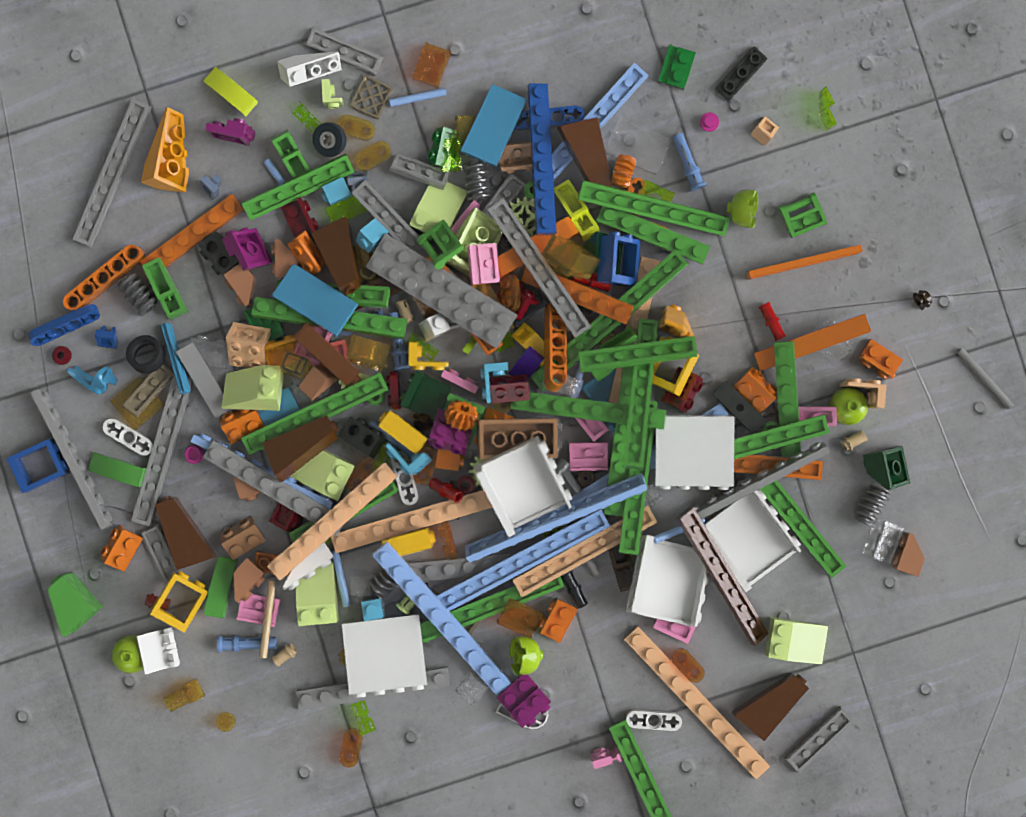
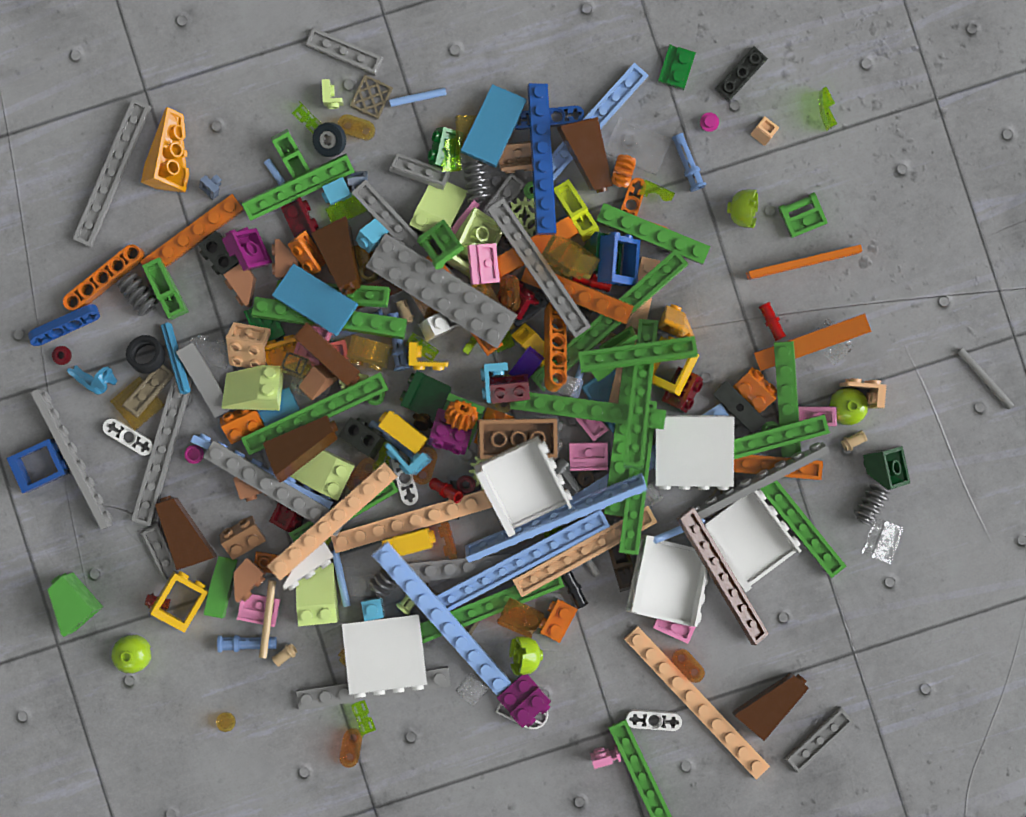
(106, 338): blue tile -> none
(117, 469): bright green slope -> none
(120, 548): orange bracket -> none
(158, 650): white hinge -> none
(187, 694): clear yellow piece -> none
(230, 91): neon yellow slope -> none
(235, 131): magenta plate -> none
(308, 67): white slope -> none
(372, 155): clear yellow plate -> none
(394, 384): dark red plate -> none
(431, 65): clear orange plate -> none
(448, 460): orange brick -> none
(467, 384): bright pink plate -> none
(653, 207): bright green plate -> none
(795, 641): yellowish green slope -> none
(880, 359): orange bracket -> none
(909, 556): nougat slope -> none
(922, 299): dark brown plate -> none

